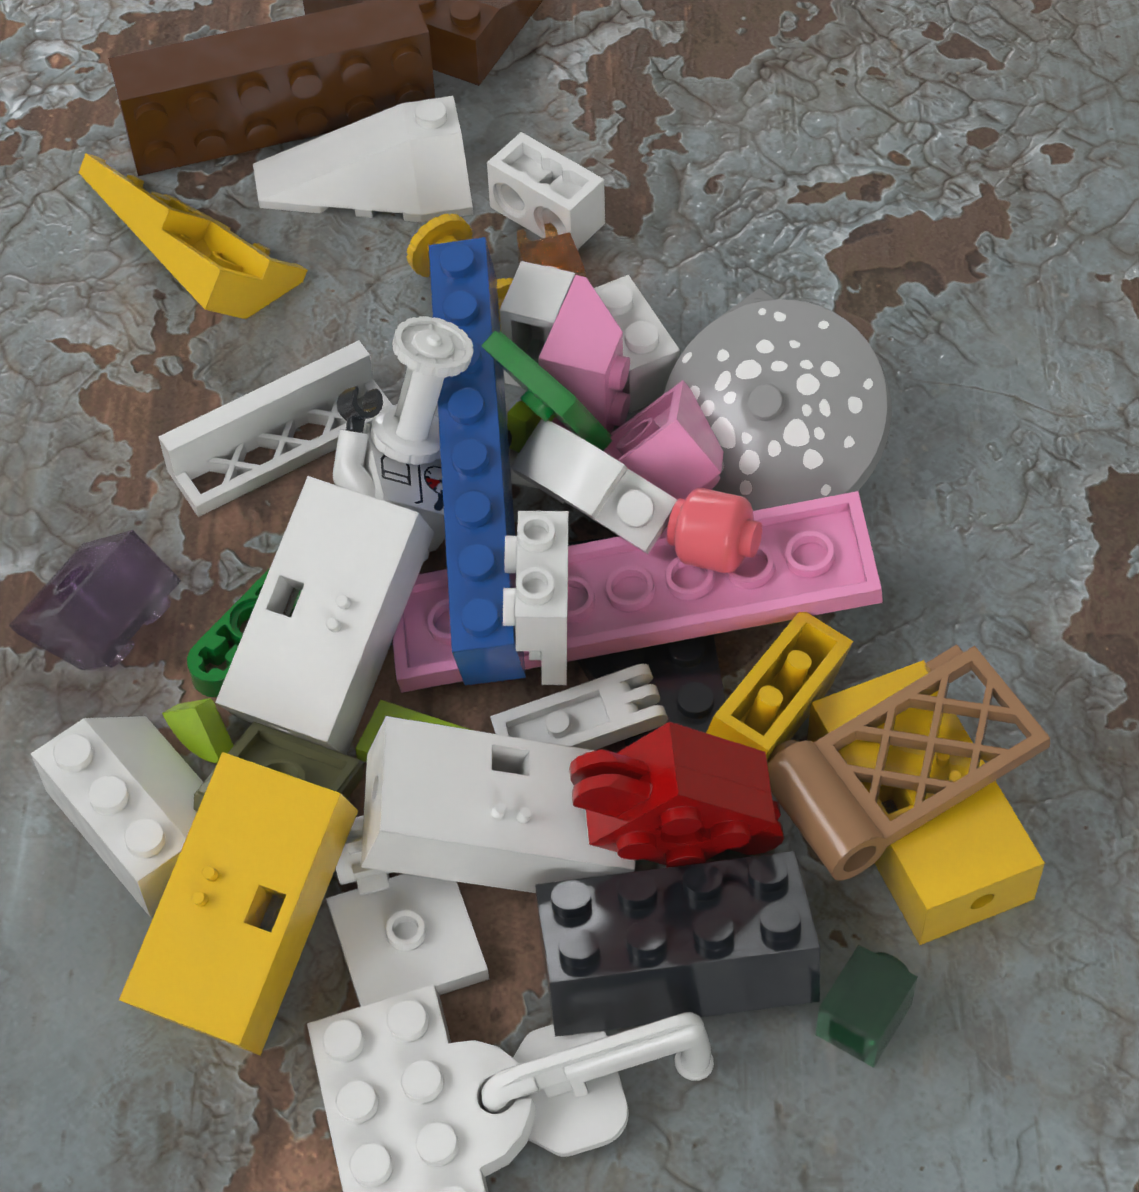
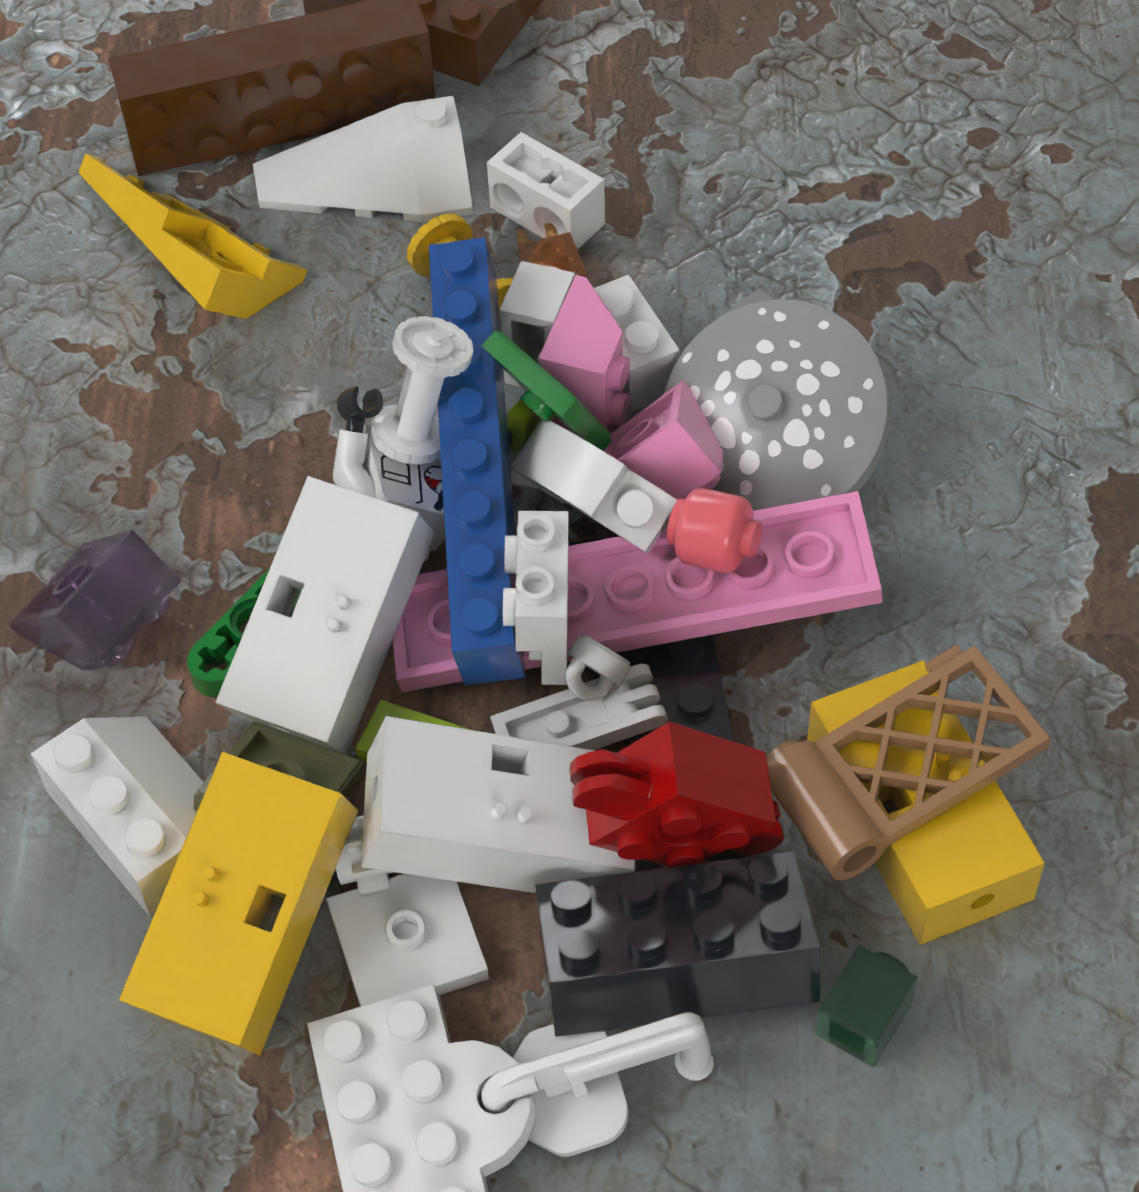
(199, 728): lime tile -> none
(266, 420): white fence -> none
(600, 659): none -> white tile
(782, 684): yellow brick -> none

